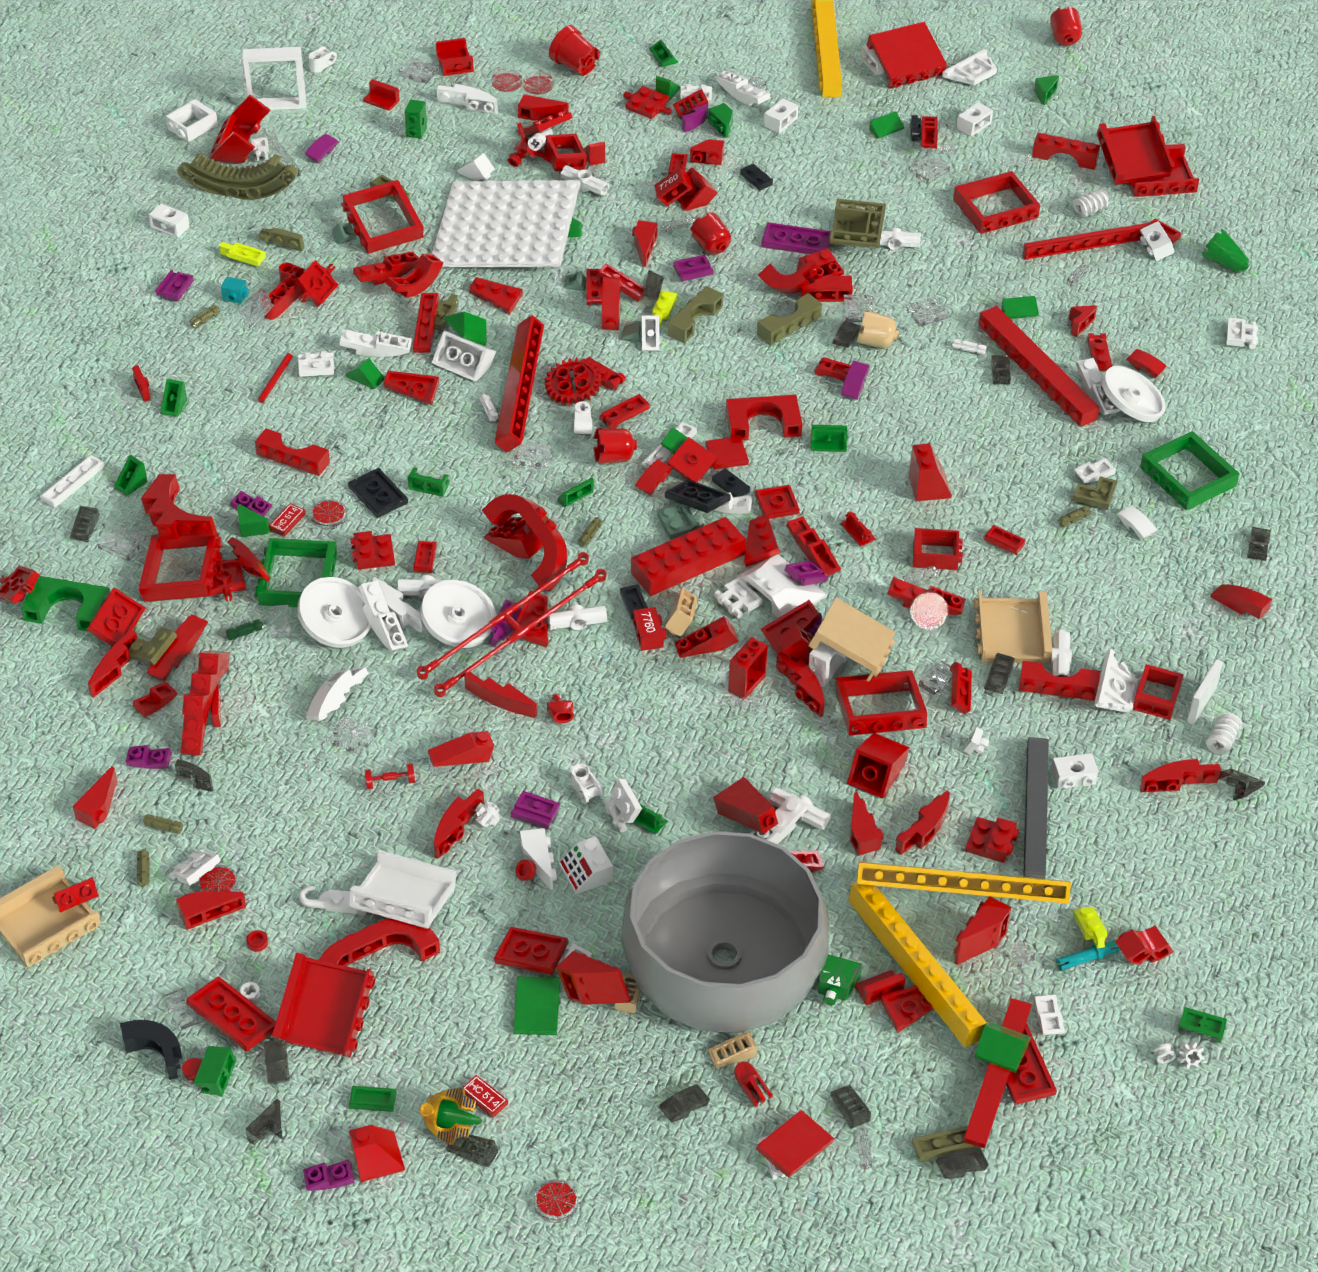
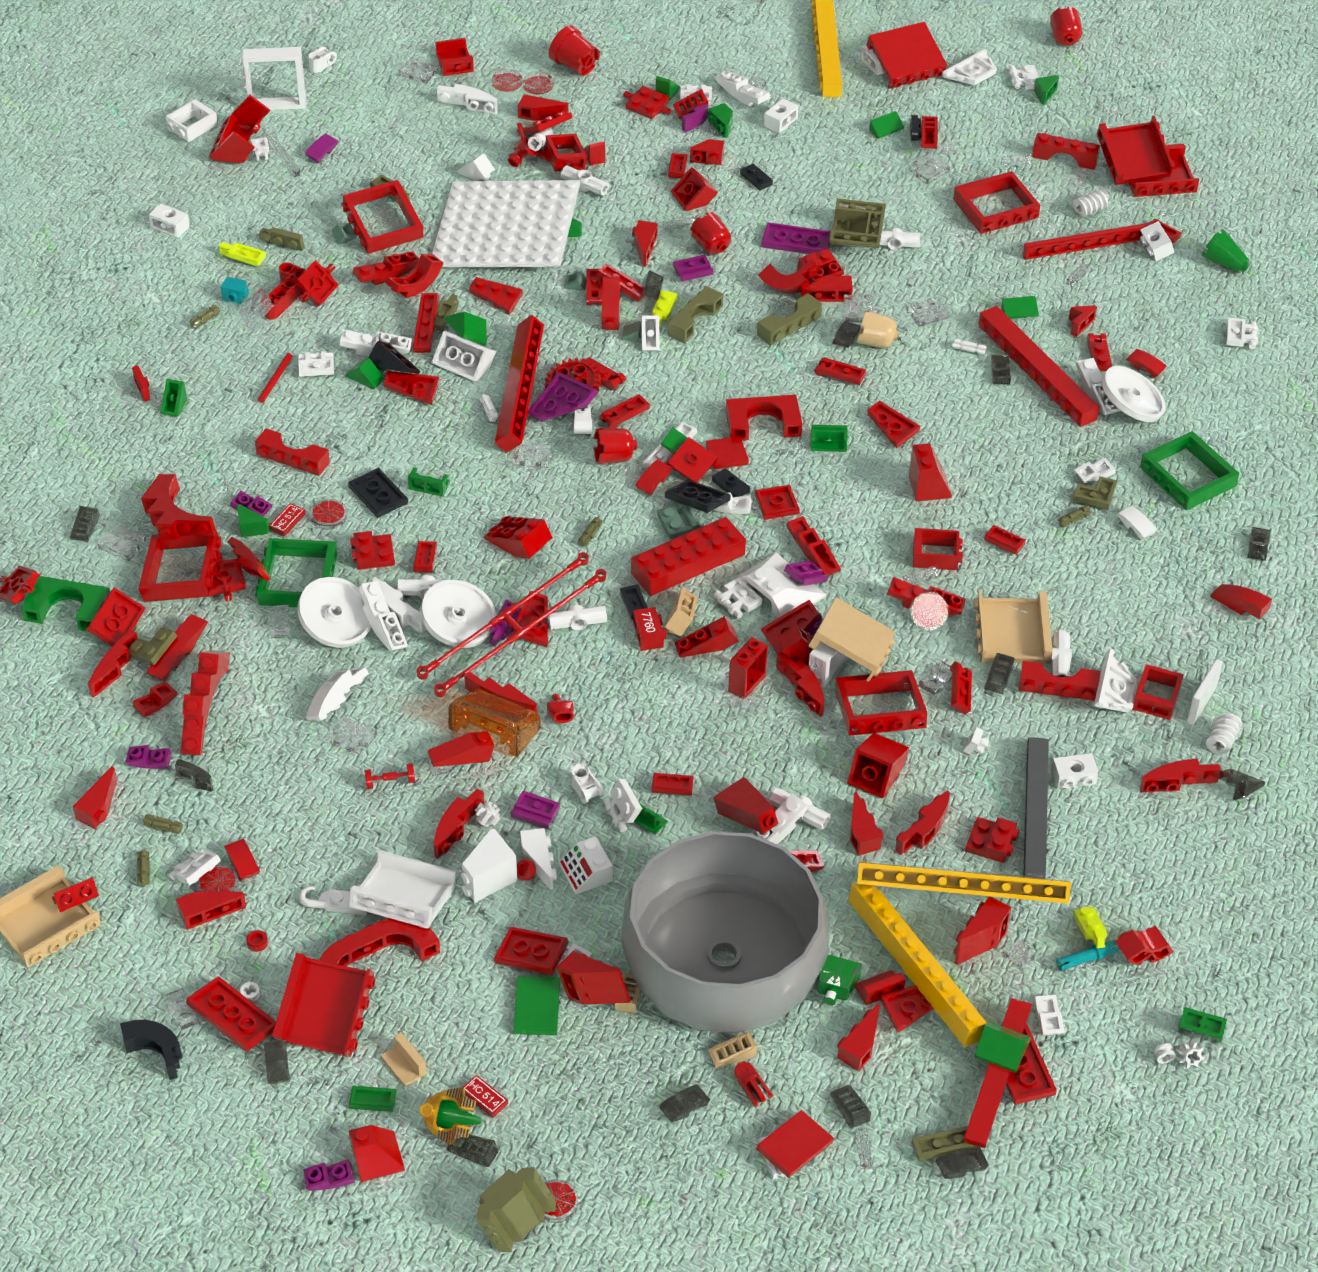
(72, 481): white tile -> none
(132, 476): green slope -> none
(174, 285): magenta plate -> none
(191, 1068): red tile -> none
(215, 1070): green hinge -> none
(216, 708): red tile -> none
(240, 183): olive gear -> none
(242, 859): none -> red slope
(244, 629): dark green axle -> none
(267, 1121): clear smoke slope -> none
(382, 95): red panel -> none
(388, 357): none -> black slope
(405, 1061): none -> tan panel
(415, 119): green brick -> none
(488, 867): none -> white slope
(496, 715): none -> clear orange windscreen
(514, 1207): none -> olive slope
(554, 546): red arch -> none
(561, 397): none -> magenta plate
(577, 492): green slope -> none
(663, 54): green slope -> none
(672, 784): none -> red plate
(673, 186): red brick -> none
(760, 541): red wing -> none
(855, 380): magenta slope -> none
(857, 529): red hinge -> none
(858, 1045): none -> red slope
(892, 423): none -> red wing
(974, 119): white brick -> none
(1023, 77): none -> white plate

